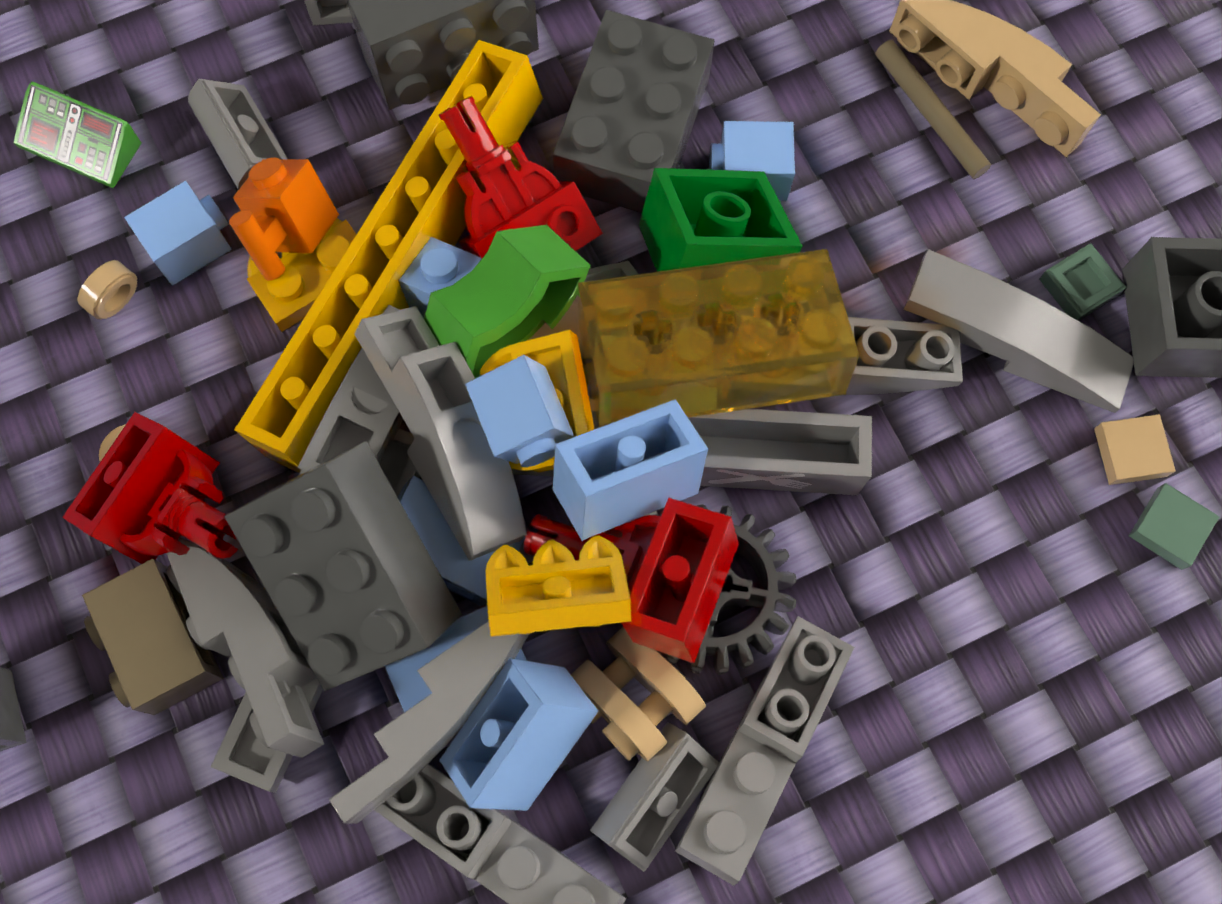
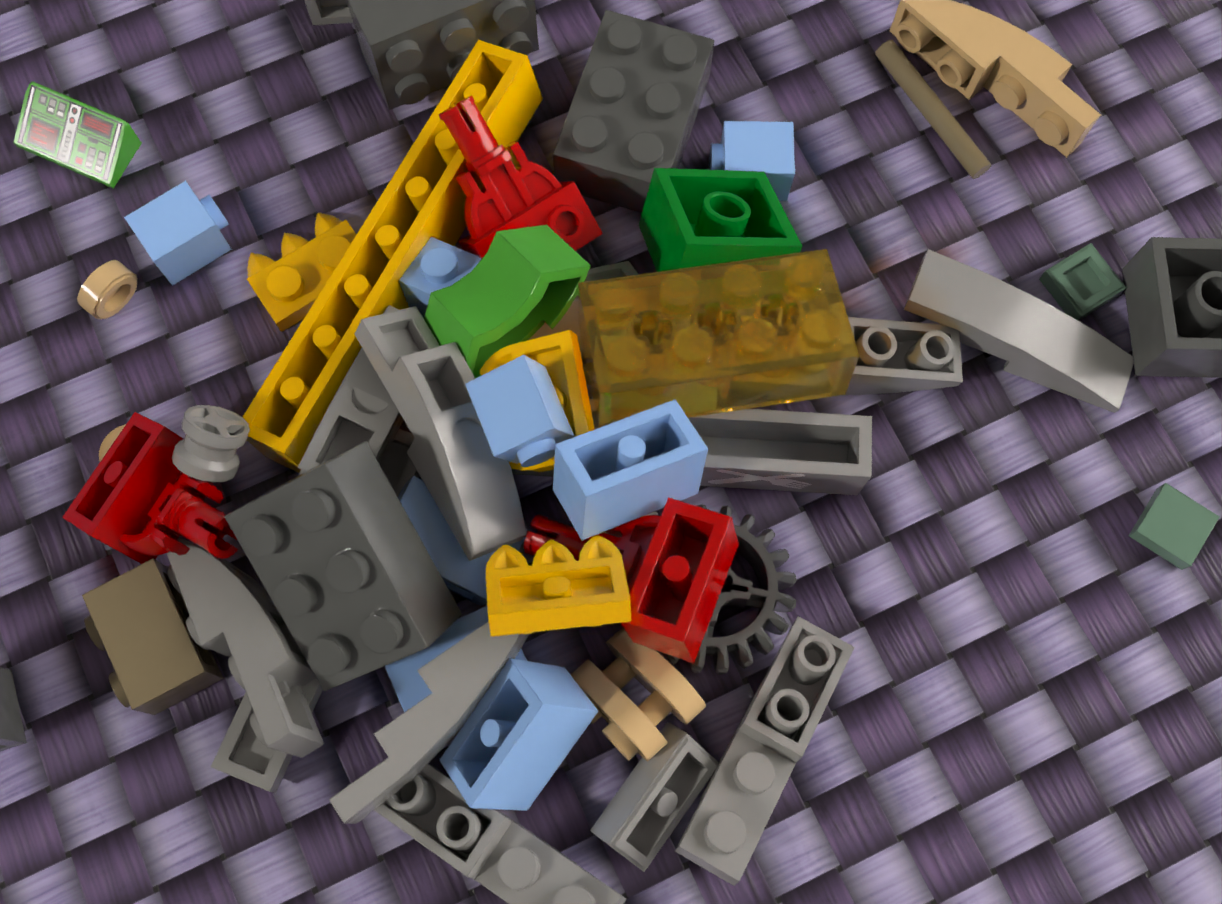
(210, 443): none -> light grey wheel
(233, 126): light grey brick -> none
(281, 212): orange brick -> none
(1134, 449): tan tile -> none

